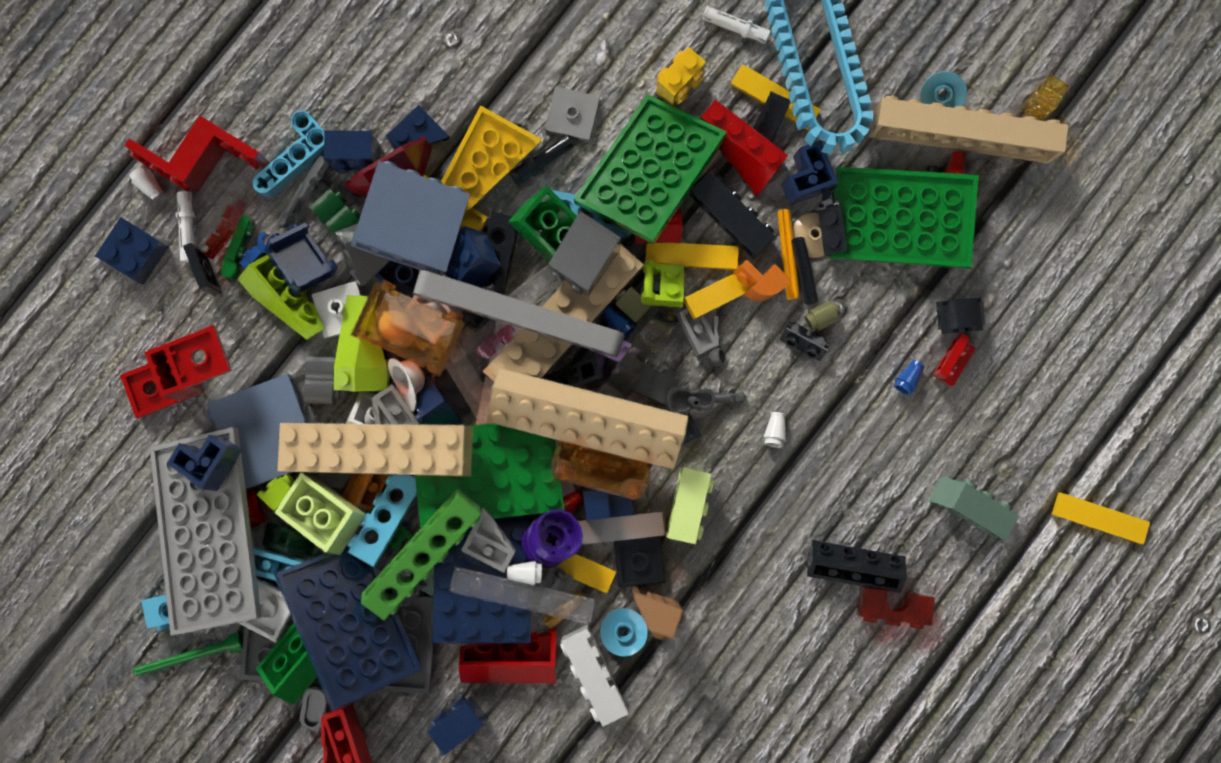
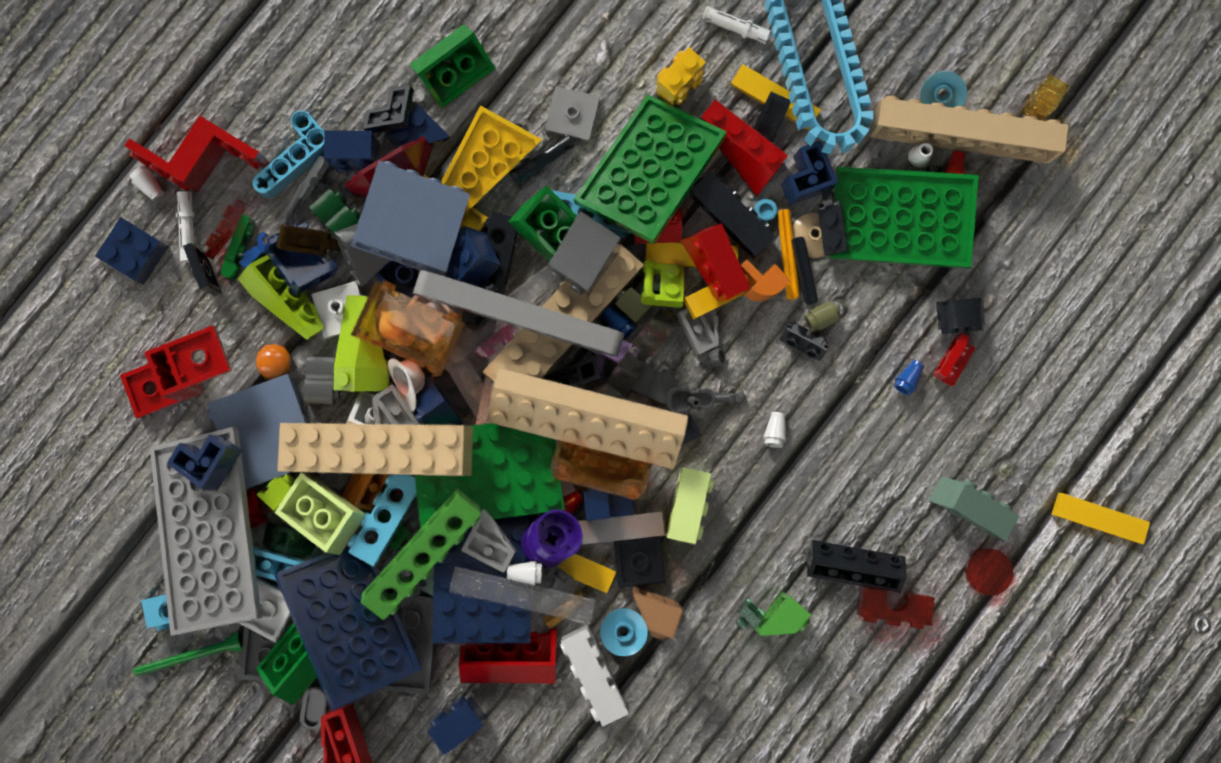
(273, 361): none -> orange hair
(306, 240): none -> dark brown hinge
(392, 116): none -> black plate
(452, 66): none -> green slope
(716, 262): none -> red wedge
(749, 614): none -> clear green tile
(766, 210): none -> medium azure tile
(783, 617): none -> bright green slope
(920, 155): none -> white cone
(989, 571): none -> clear red tile

